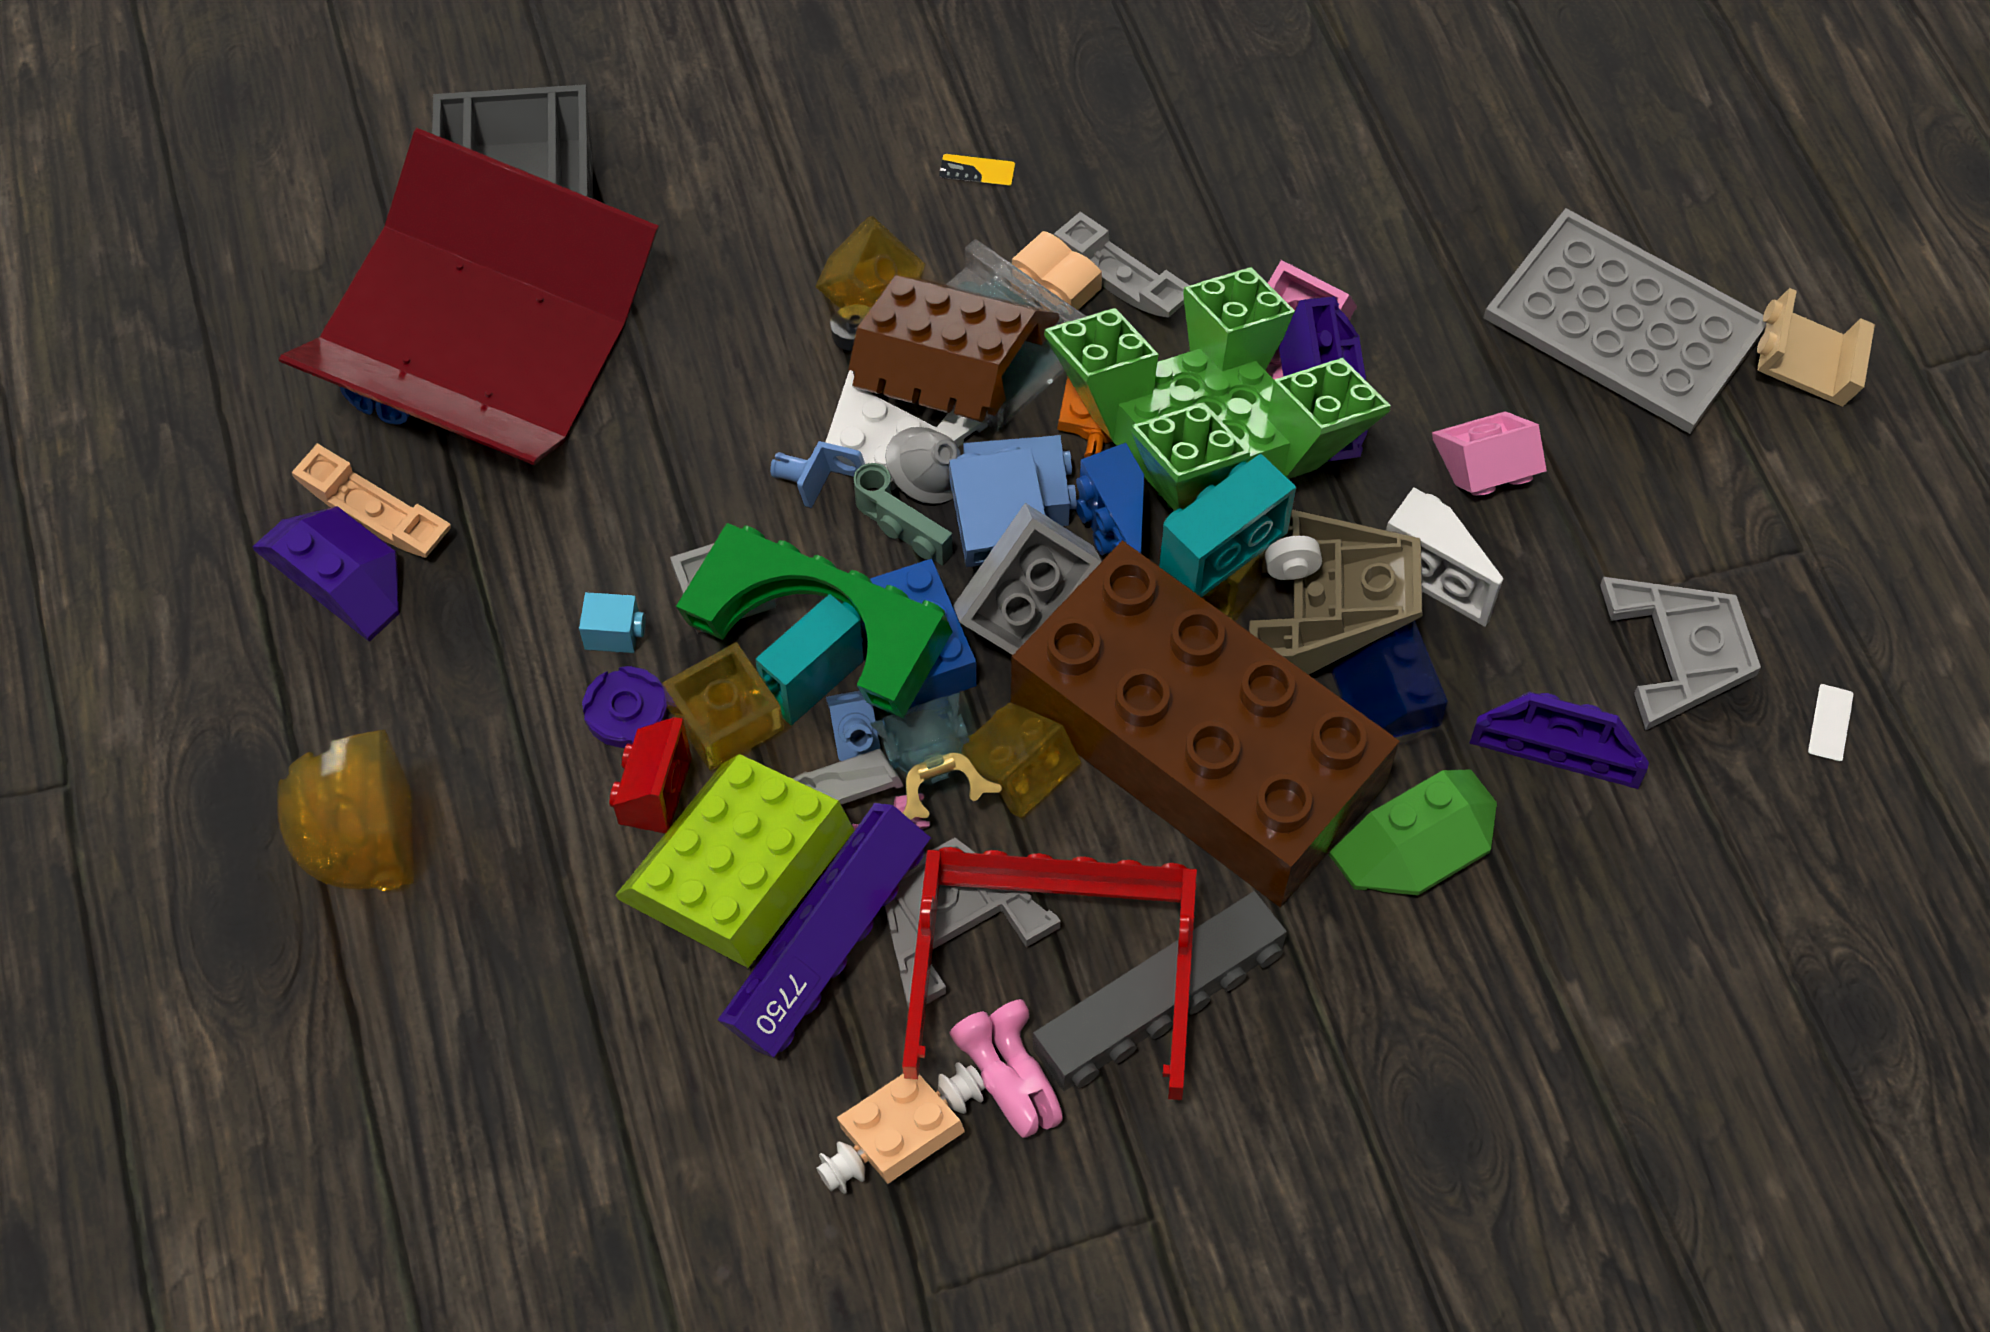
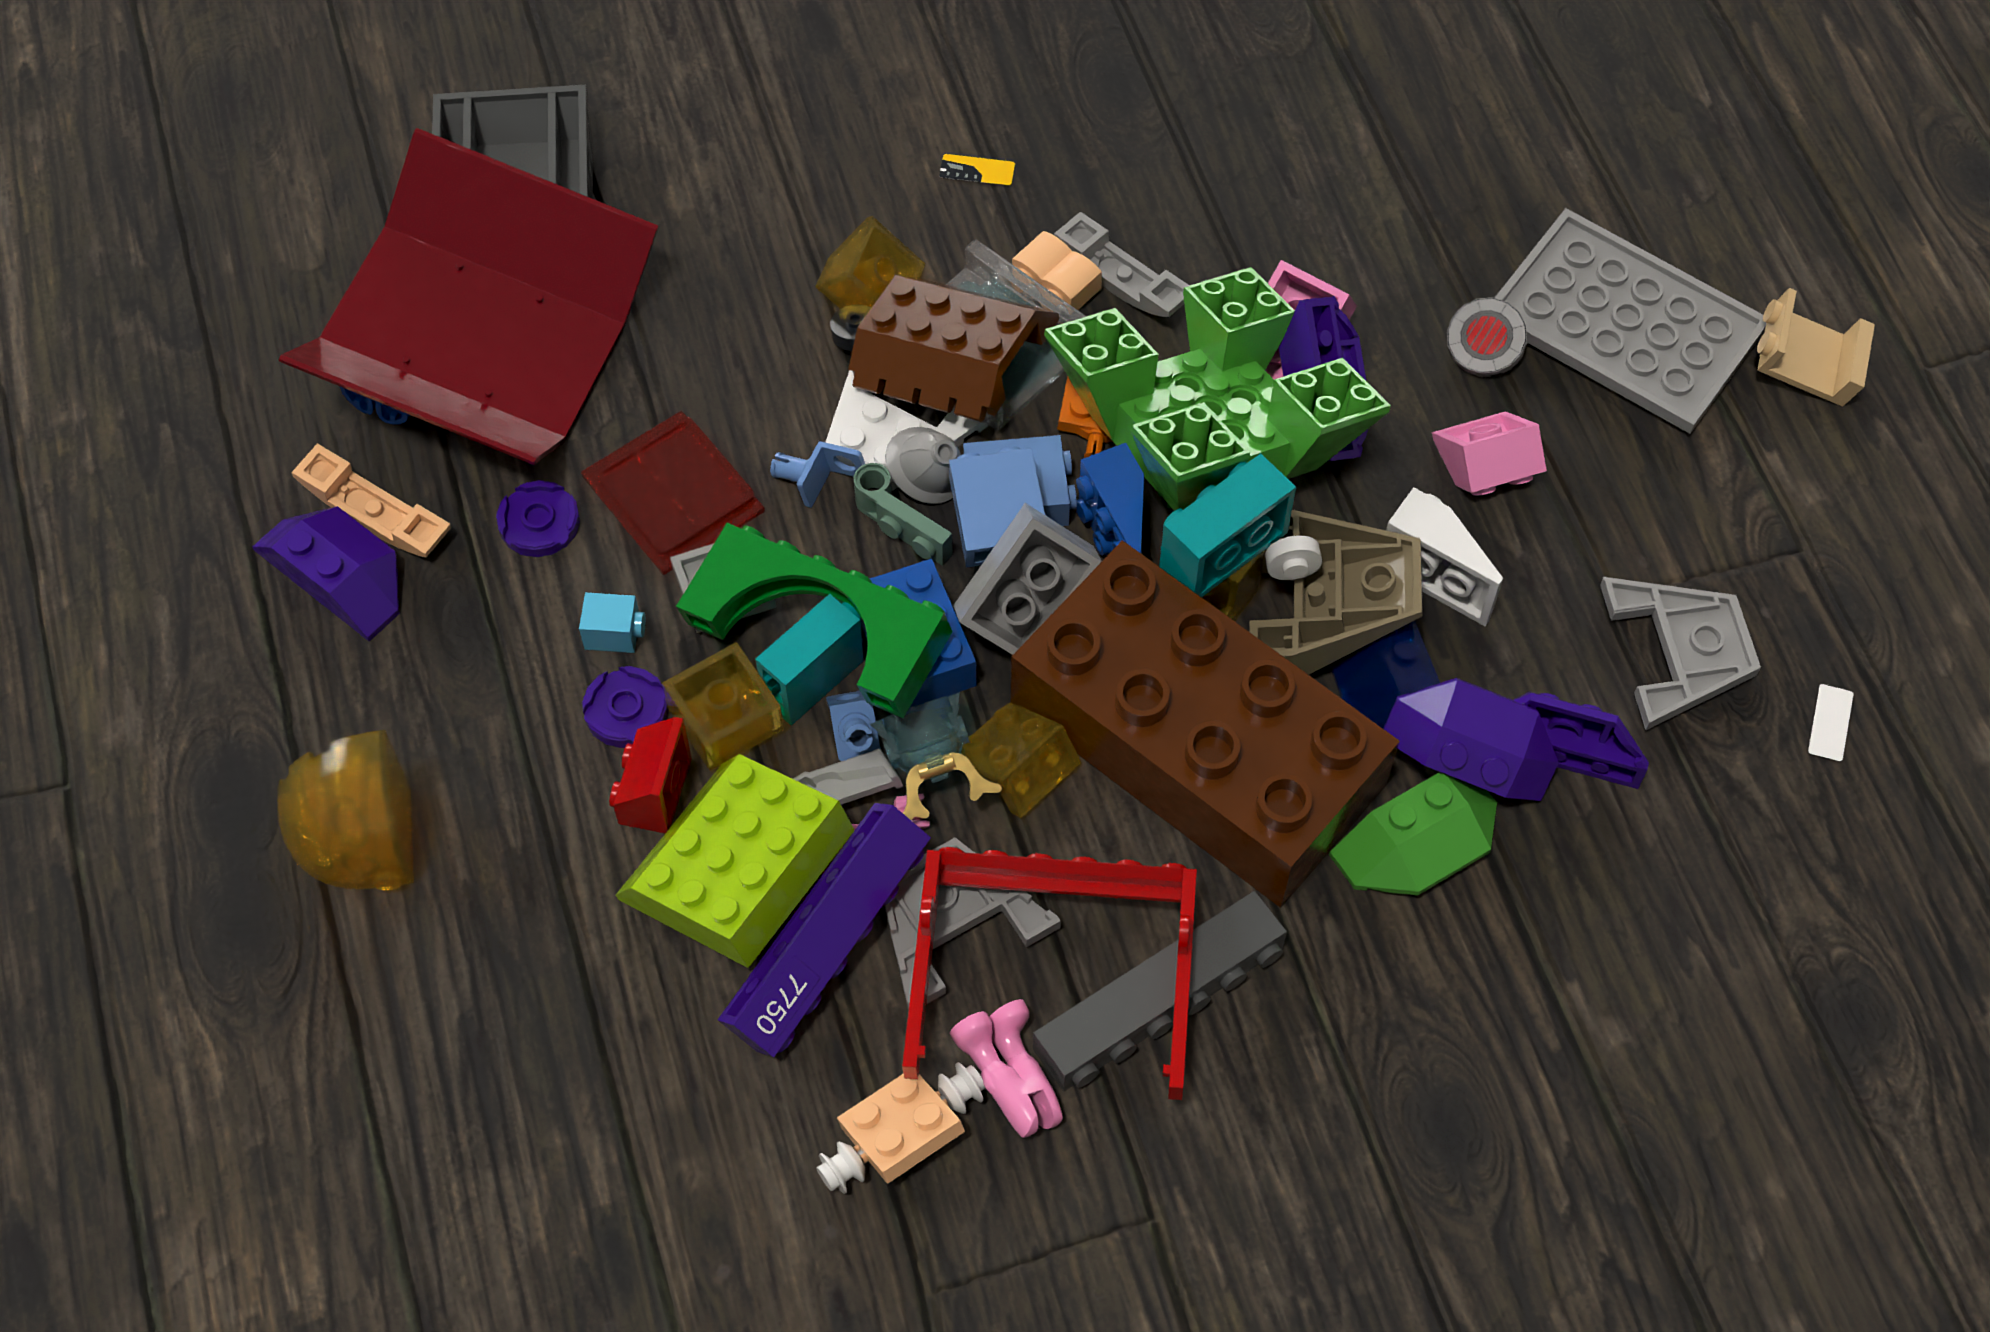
(538, 519): none -> dark purple tile
(672, 490): none -> clear red piece
(1475, 738): none -> dark purple wedge
(1487, 337): none -> tile

